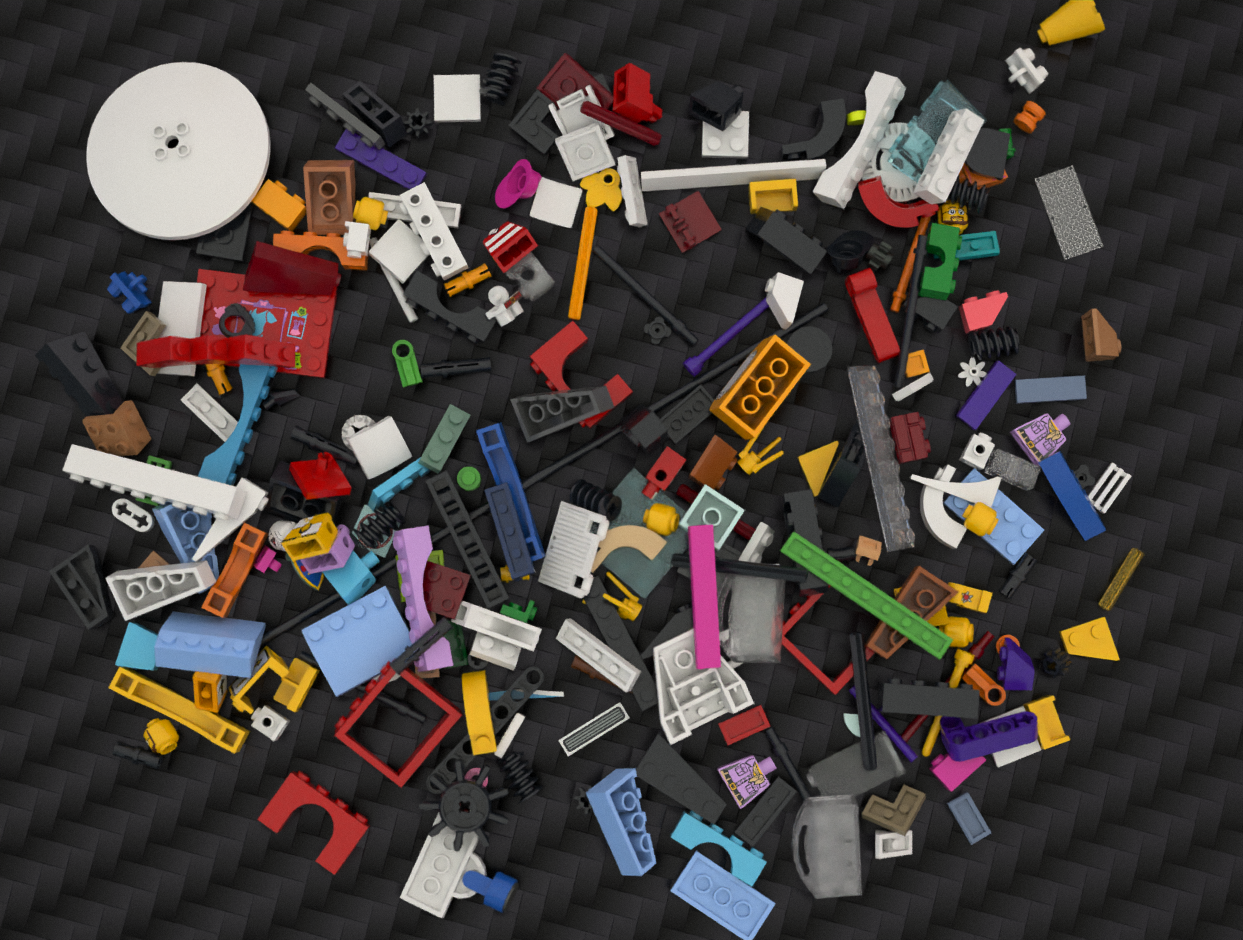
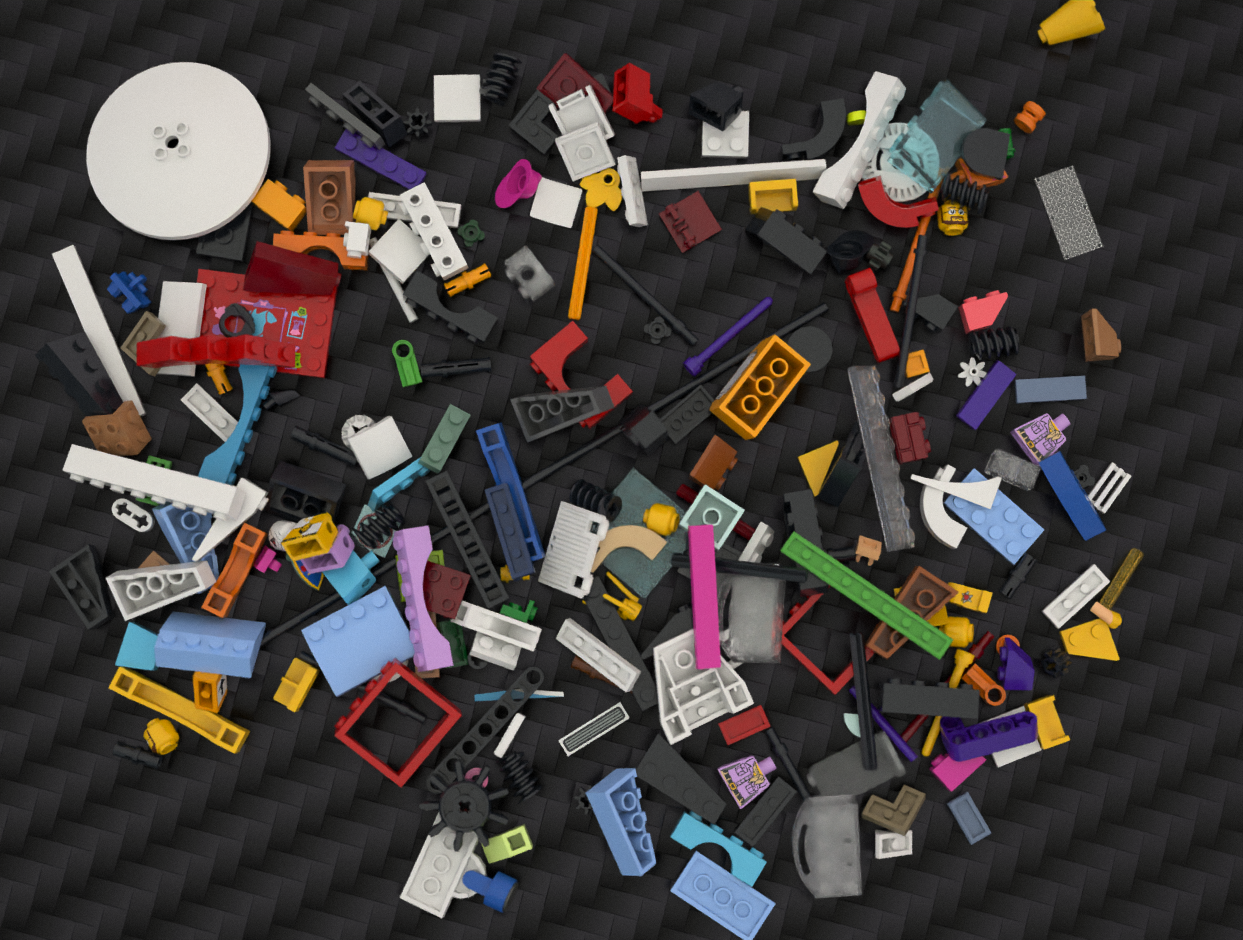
(95, 323): none -> white tile
(265, 659): yellow panel -> none
(278, 722): white brick -> none
(320, 477): red tile -> none
(348, 827): red arch -> none
(413, 653): black pin -> none
(469, 478): bright green wheel -> none
(470, 239): none -> dark green plate
(478, 712): yellow arch -> none
(505, 307): white hips -> none
(508, 844): none -> yellowish green slope
(509, 244): red torso -> none
(620, 123): dark red axle -> none
(668, 463): red torso -> none
(751, 461): yellow plant -> none
(783, 297): white slope -> none
(938, 281): green arch -> none
(948, 156): white brick -> none
(970, 455): white brick -> none
(978, 246): teal hinge -> none
(980, 518): yellow head -> none
(1024, 70): white hips -> none
(1075, 596): none -> white plate
(1112, 618): none -> light nougat arm

